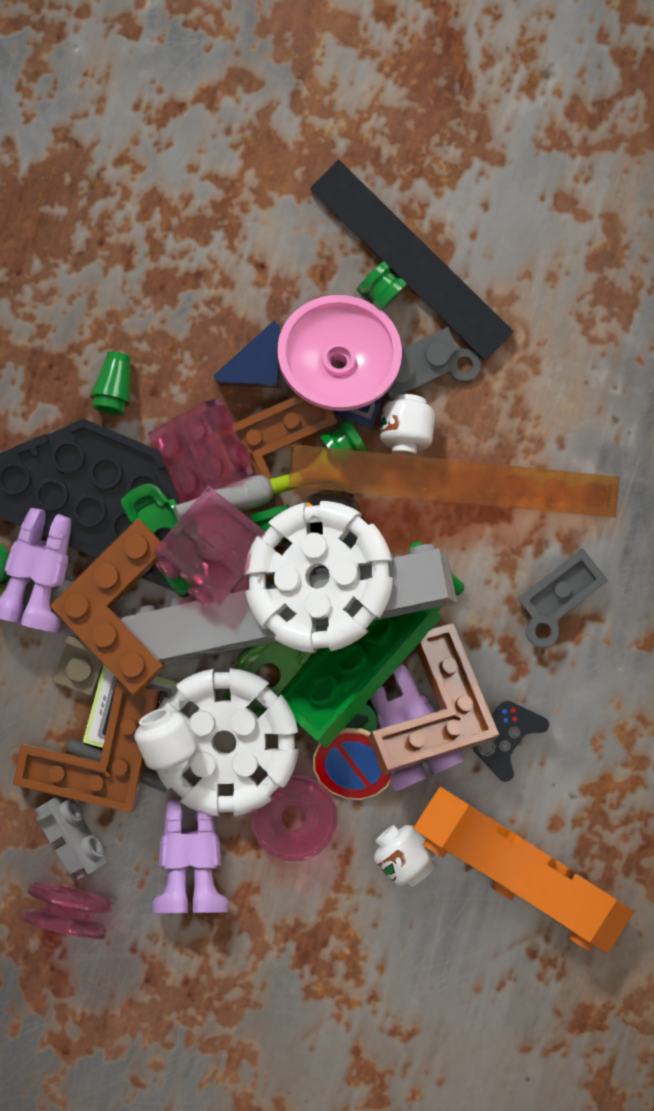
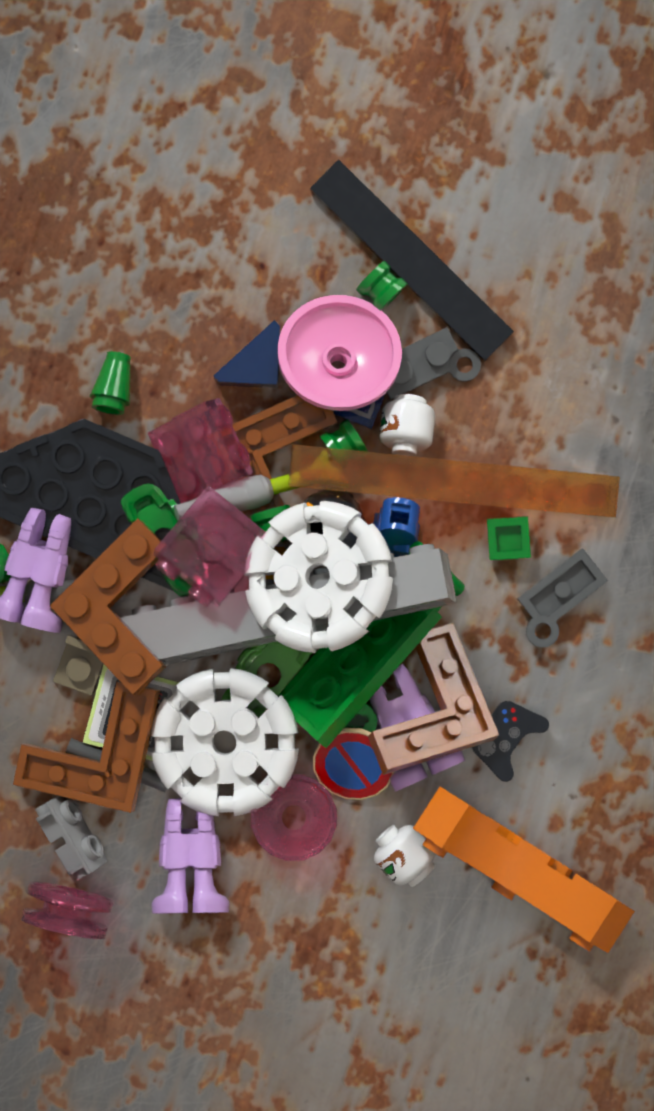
(164, 740): white head -> none
(398, 524): none -> blue leg
(508, 538): none -> green plate

